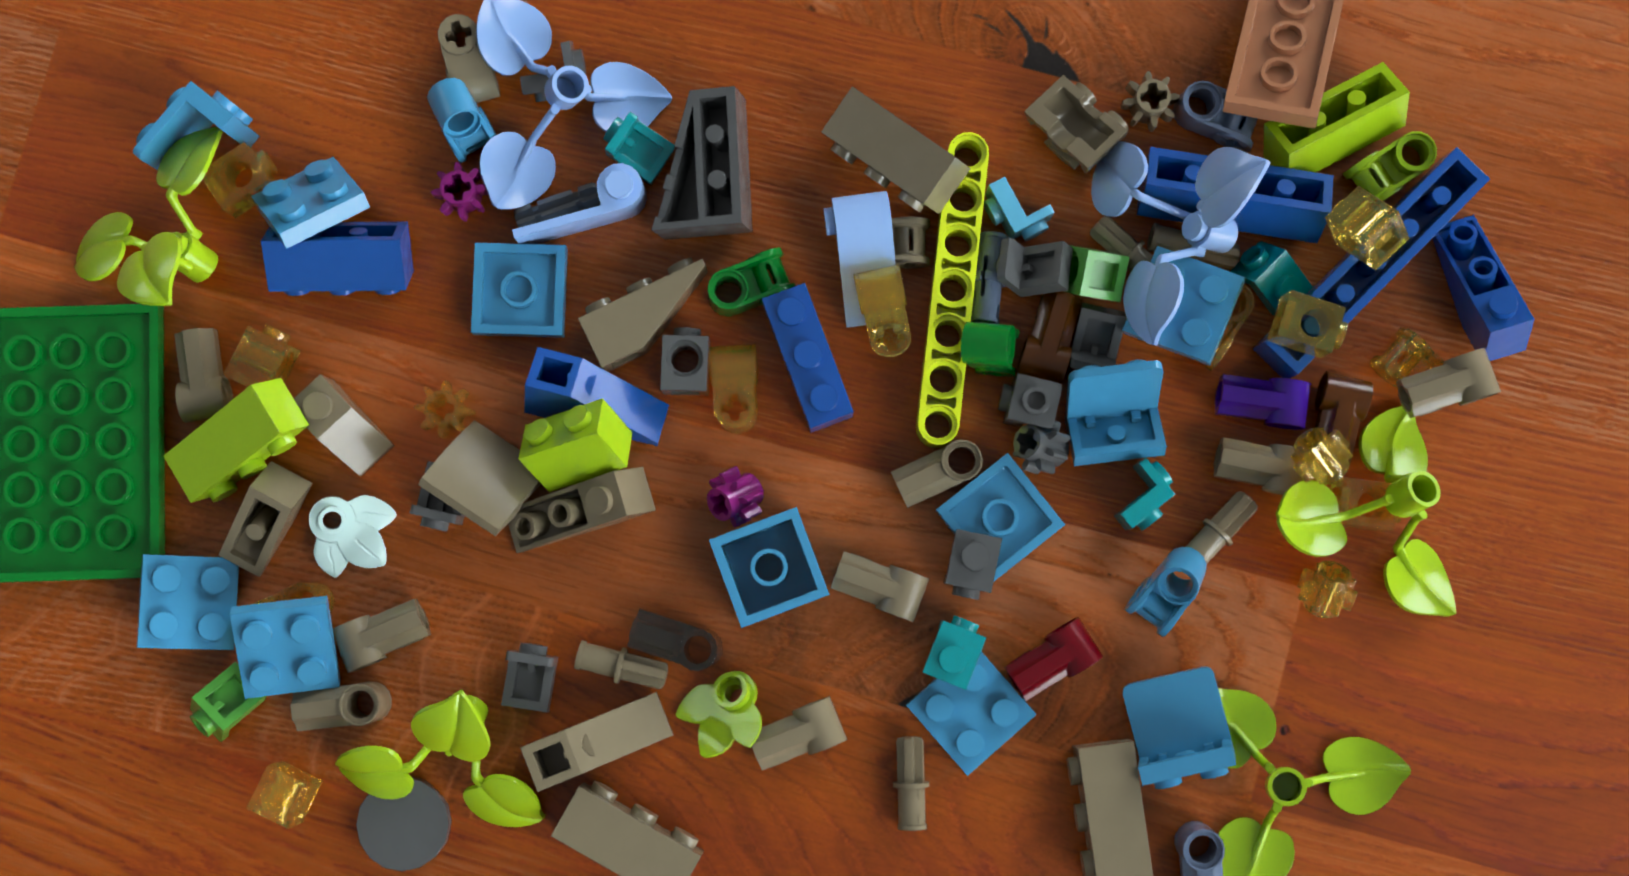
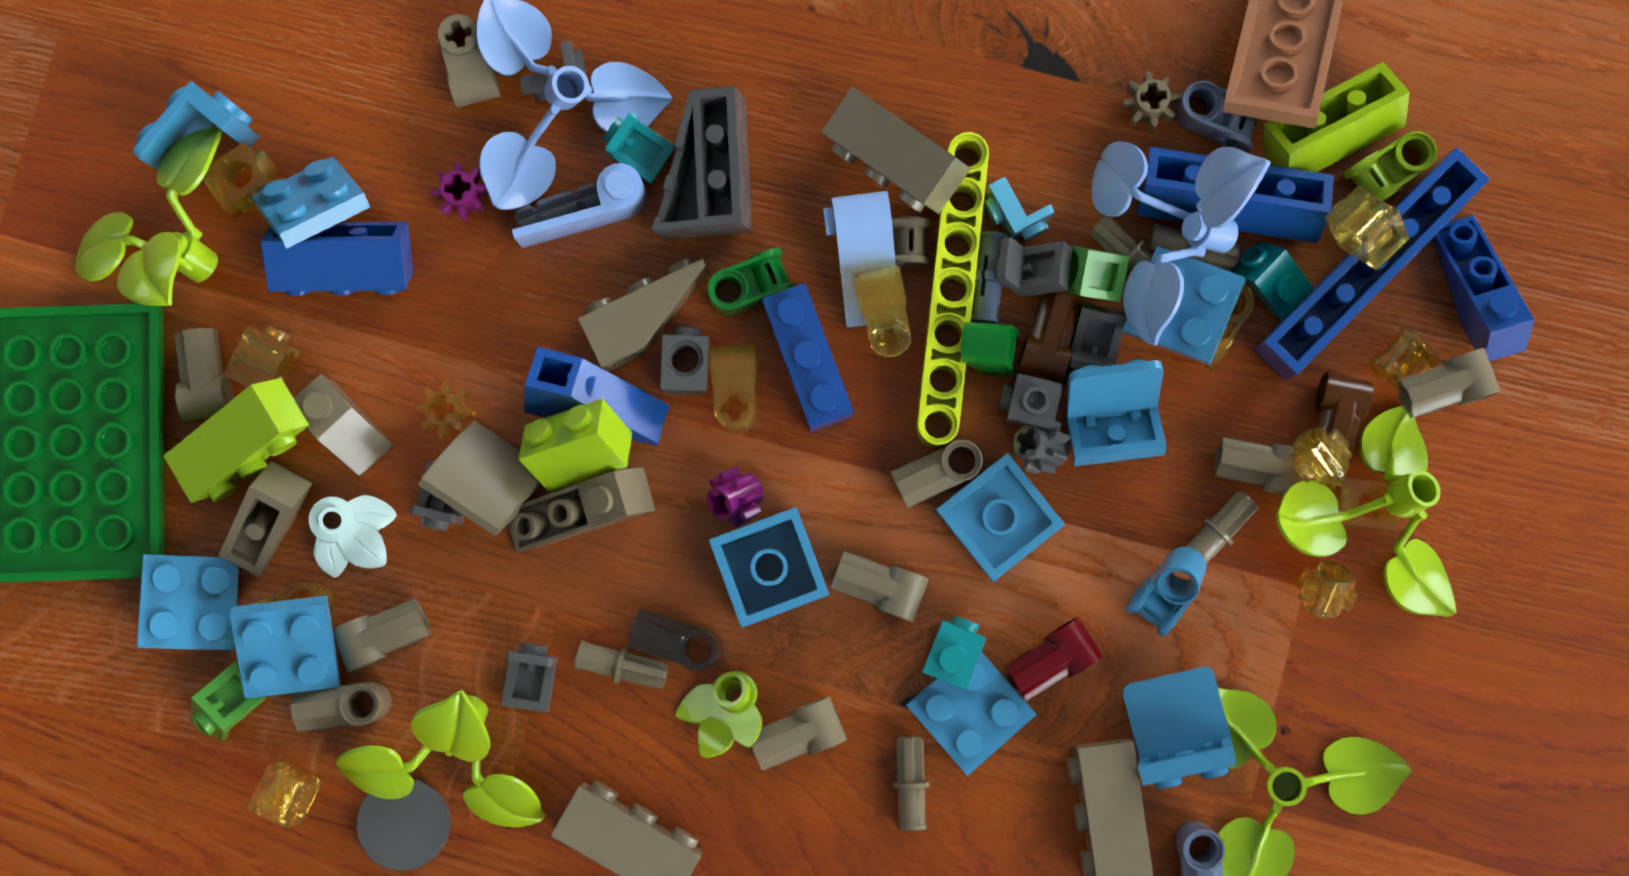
(459, 117): dark azure piece -> none
(519, 290): dark azure plate -> none
(596, 741): dark tan slope -> none
(972, 563): dark grey bracket -> none
(1074, 126): dark tan cylinder -> none
(1145, 508): teal bracket -> none
(1276, 402): dark purple piece -> none
(1287, 328): clear yellow brick -> none

